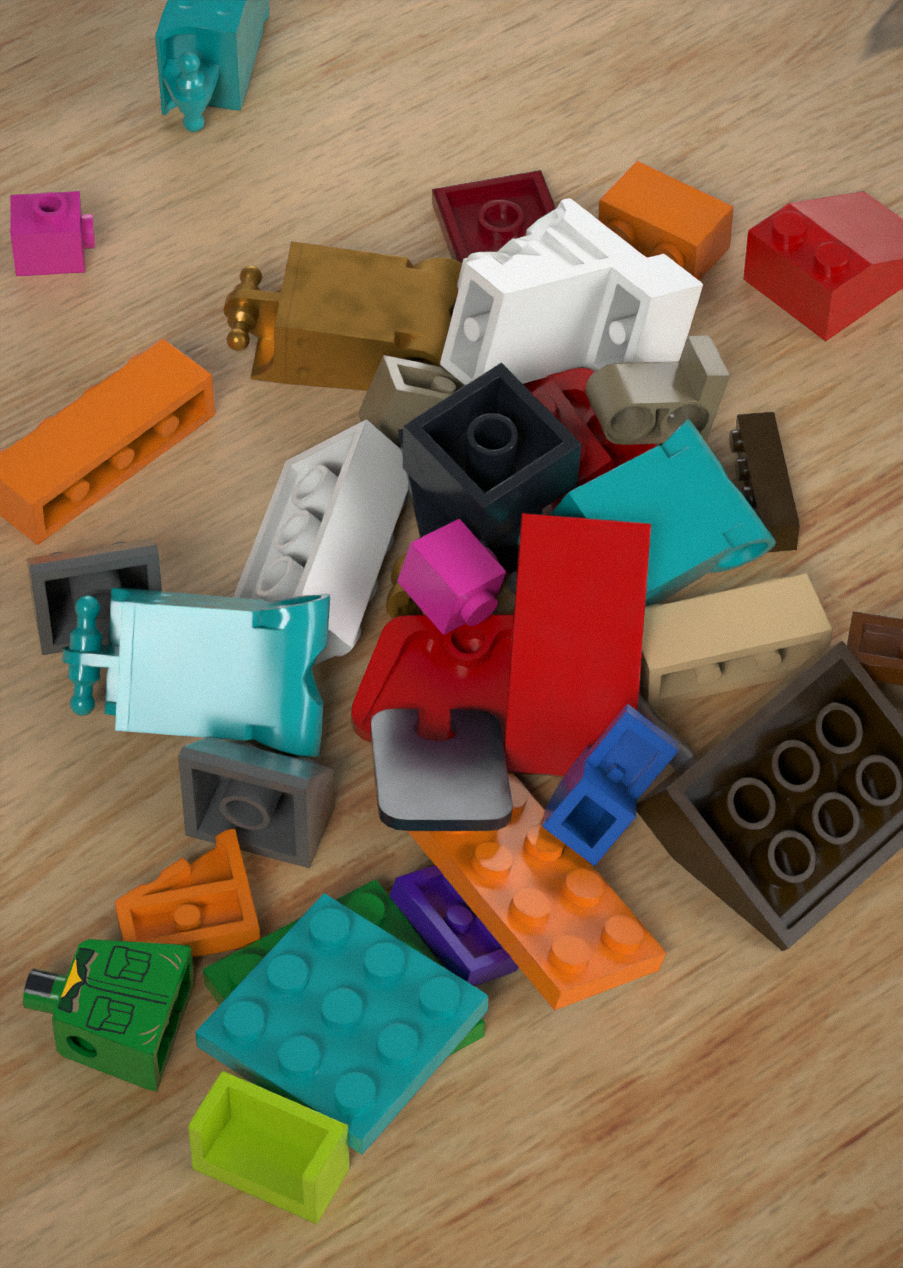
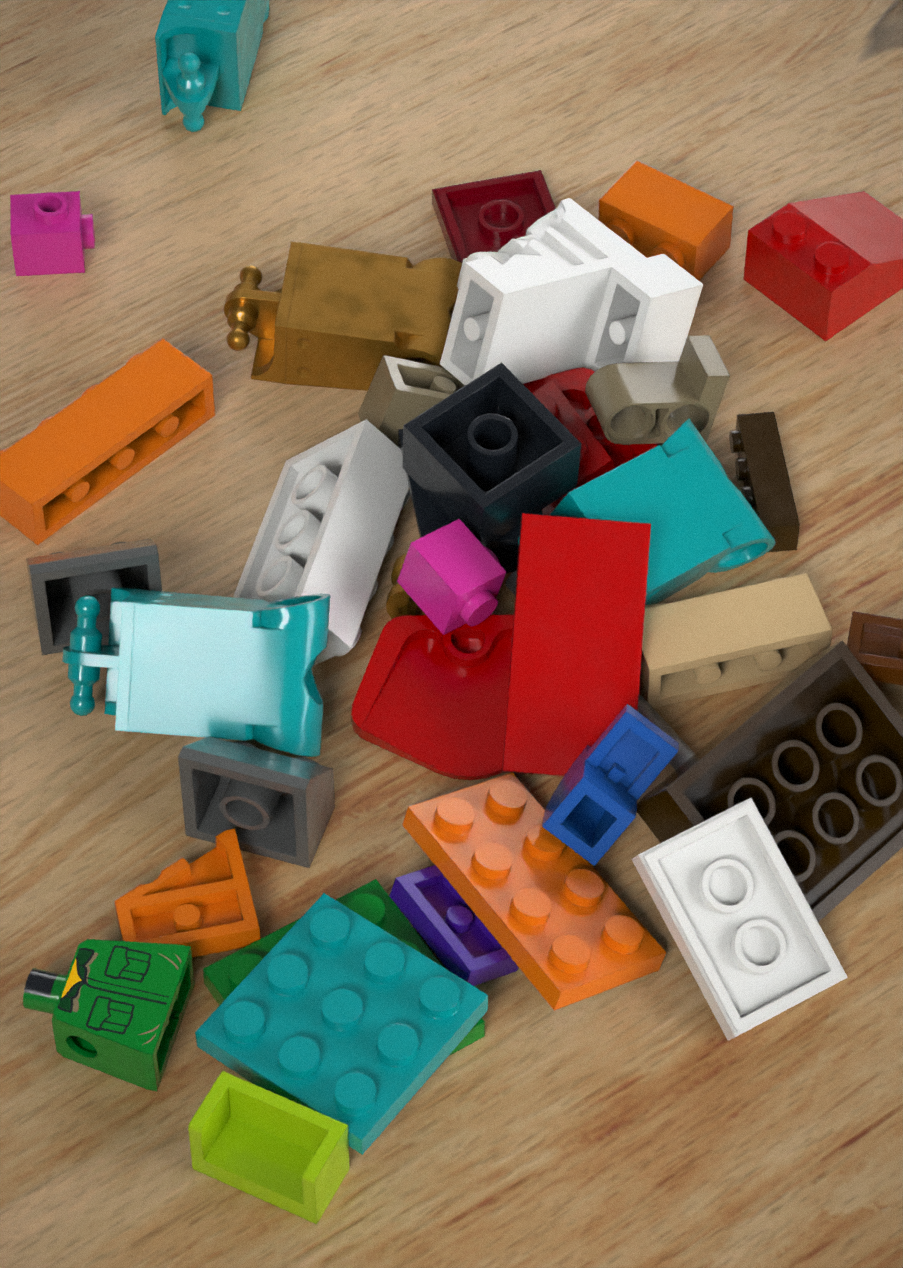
(440, 783): black piece -> none
(739, 918): none -> white tile

